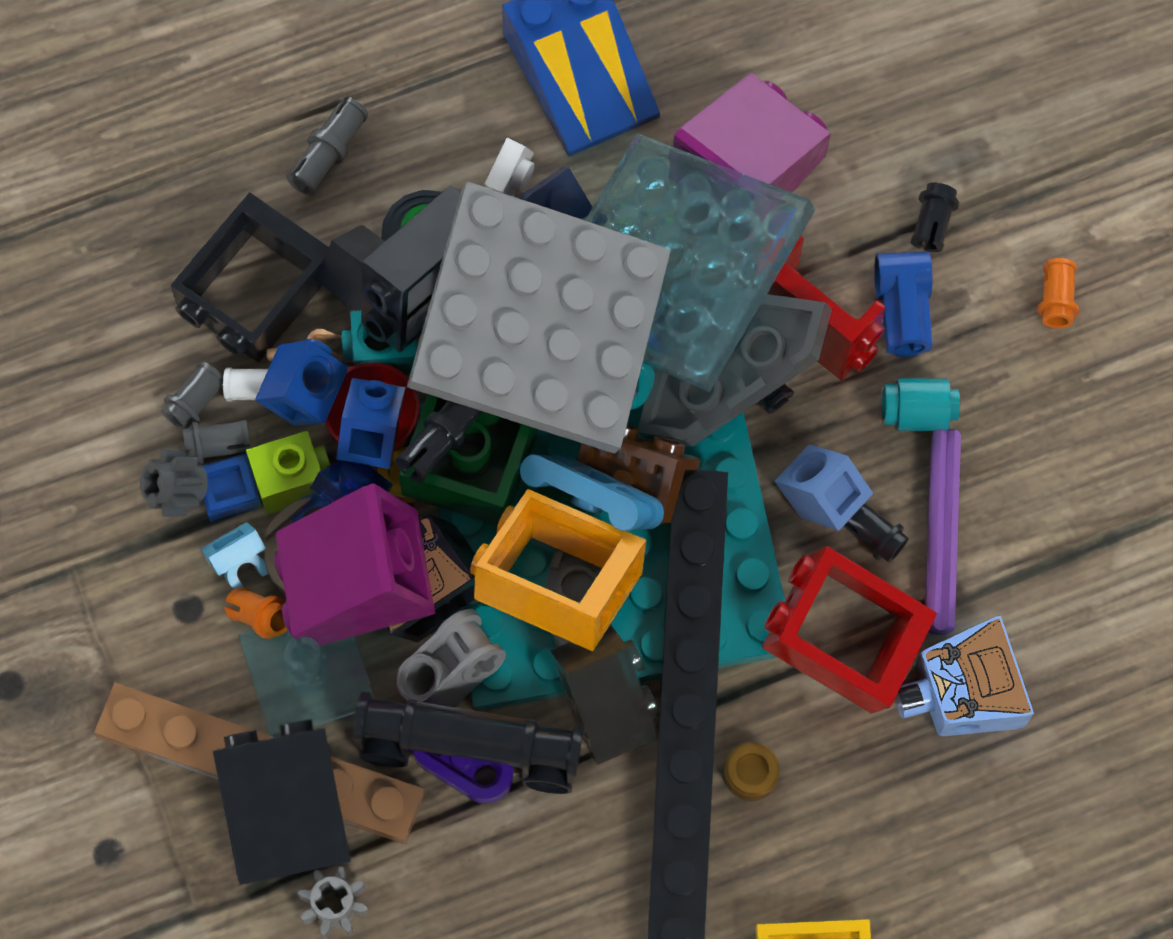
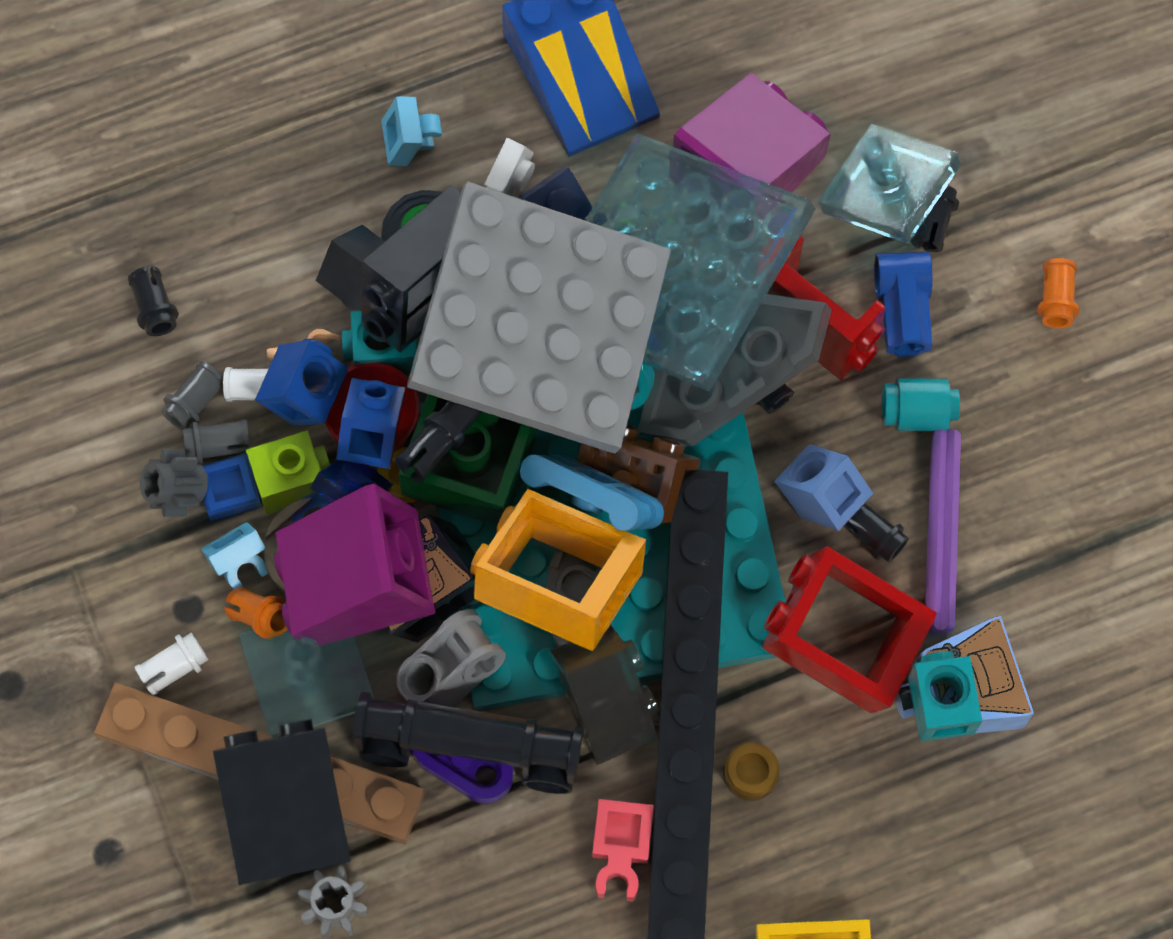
(156, 312): none -> black pin
(172, 663): none -> white pin
(278, 233): black window -> none
(327, 146): dark grey pin -> none
(407, 131): none -> medium azure tile
(622, 839): none -> coral plate
(889, 183): none -> clear light blue tile
(938, 719): none -> teal brick

